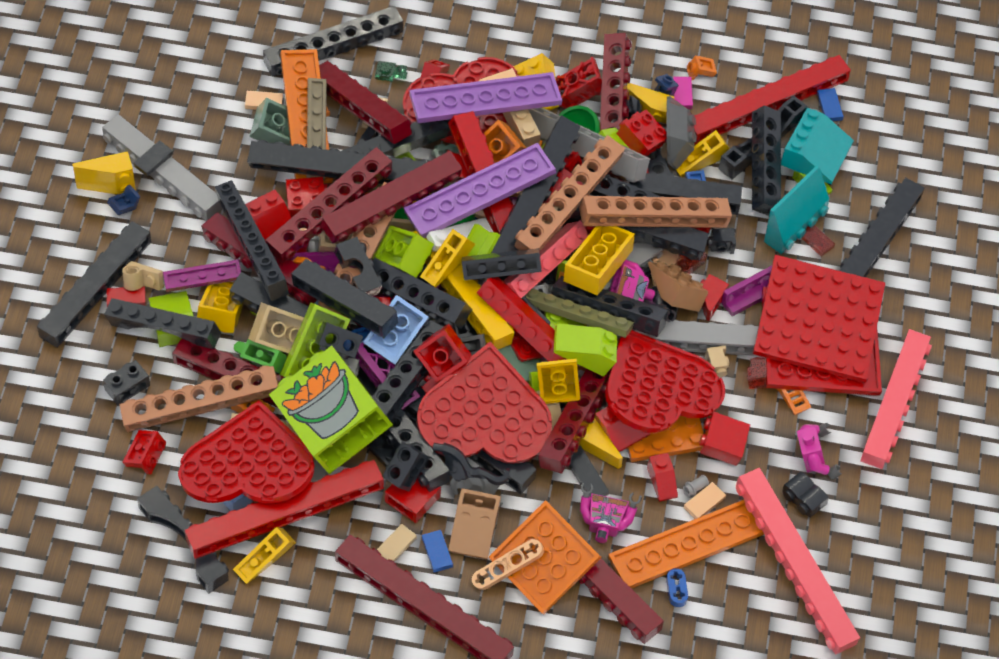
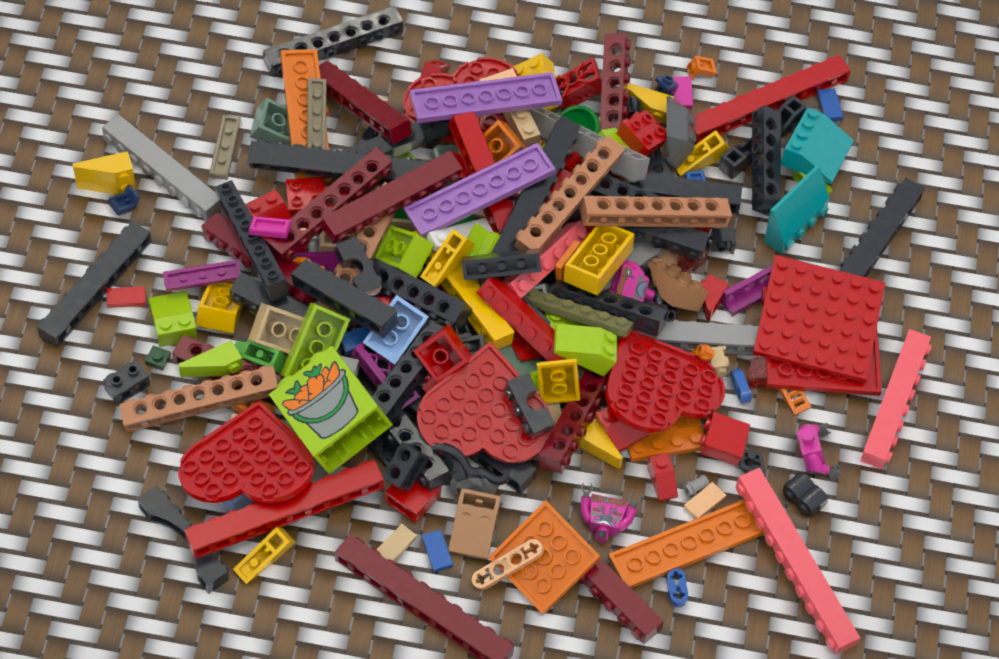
(133, 315): black arch -> none
(139, 275): tan plate -> none
(145, 450): red bracket -> none
(153, 158): black tile -> none
(157, 358): none -> dark green plate
(214, 362): none -> lime slope
(225, 147): none -> dark tan tile
(255, 98): light nougat tile -> none
(270, 227): none -> dark pink tile
(339, 337): black brick -> none
(388, 70): clear green plate -> none
(534, 421): none -> black arch
(560, 266): none -> orange tile
(586, 473): black tile -> none
(704, 352): none -> orange bar
(740, 386): none -> blue beam
(752, 460): none -> black piece
(817, 240): clear red tile -> none

